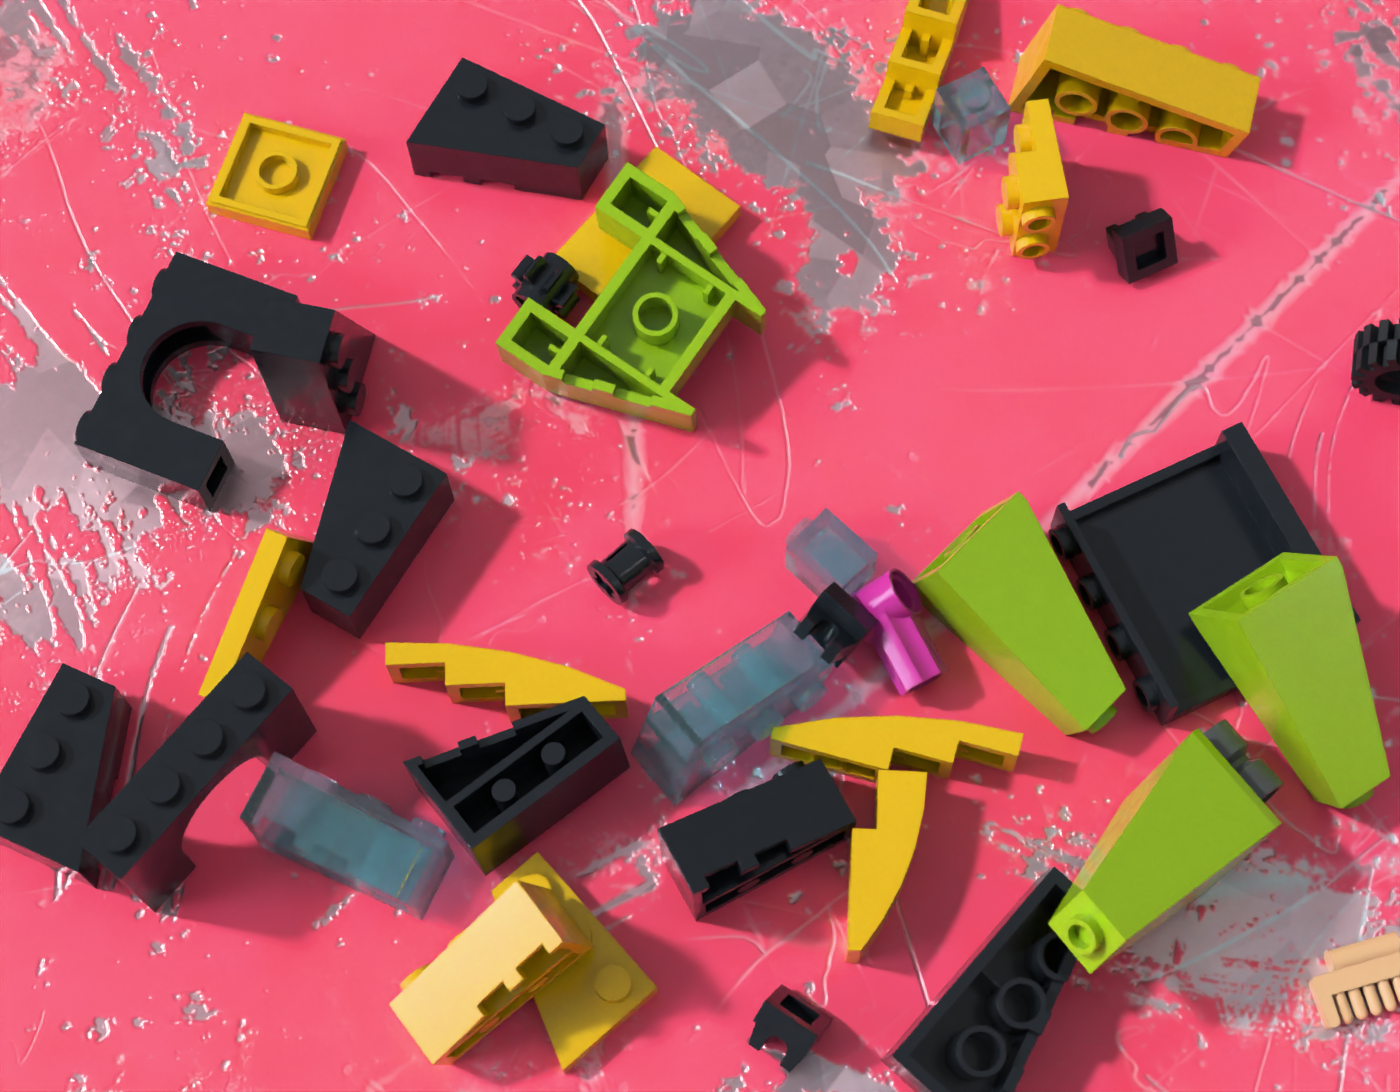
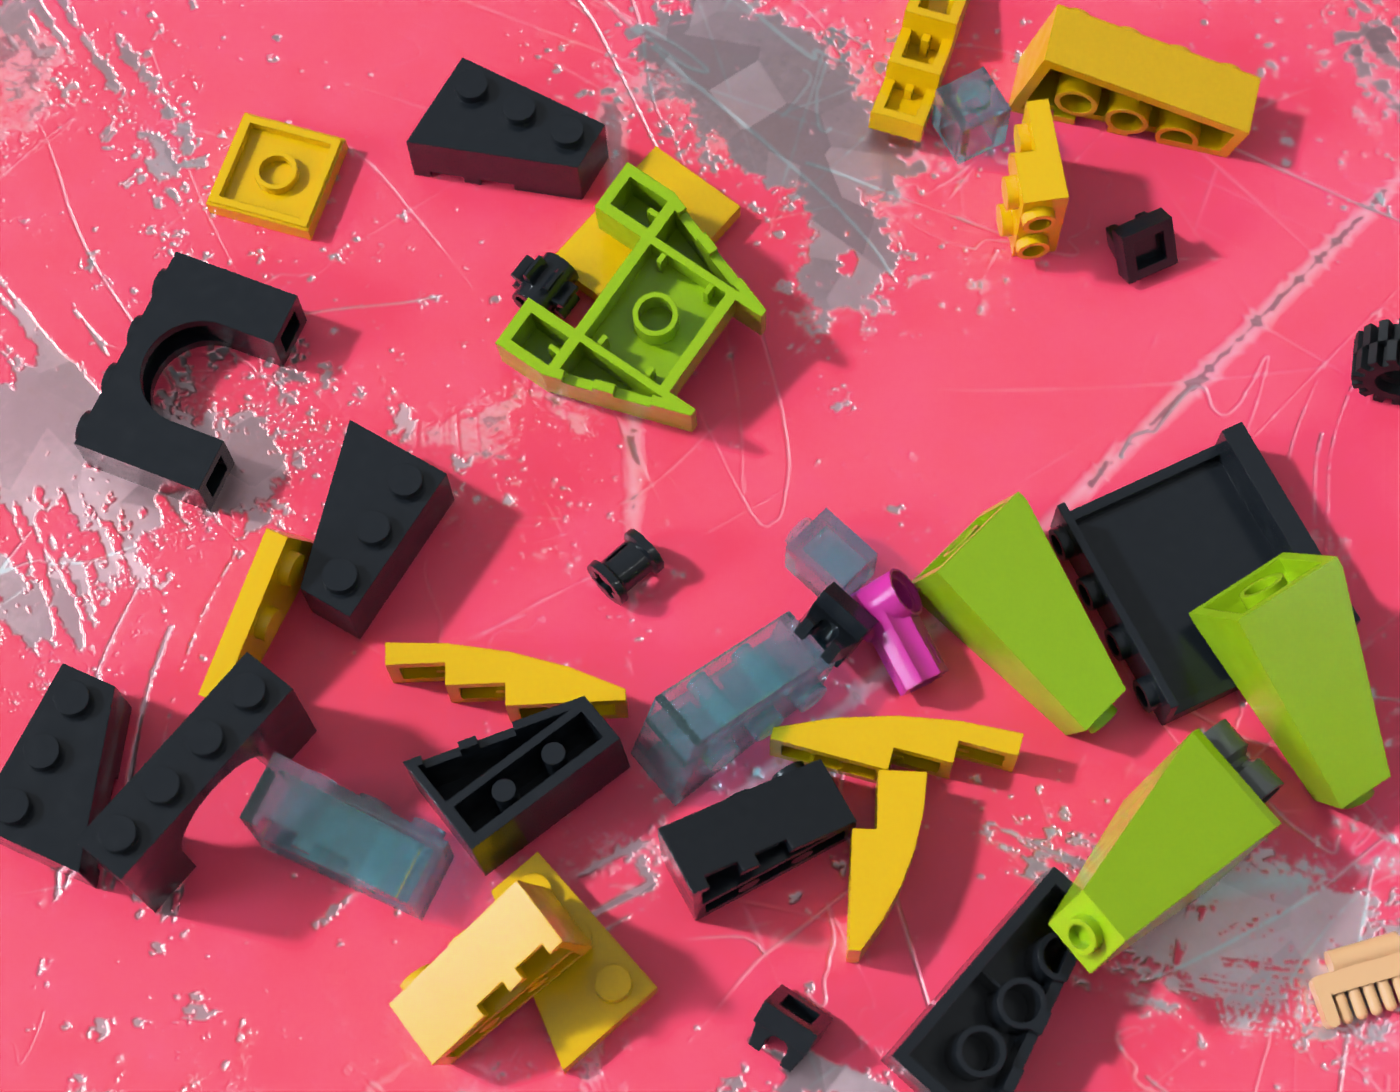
(312, 363): black wedge -> none

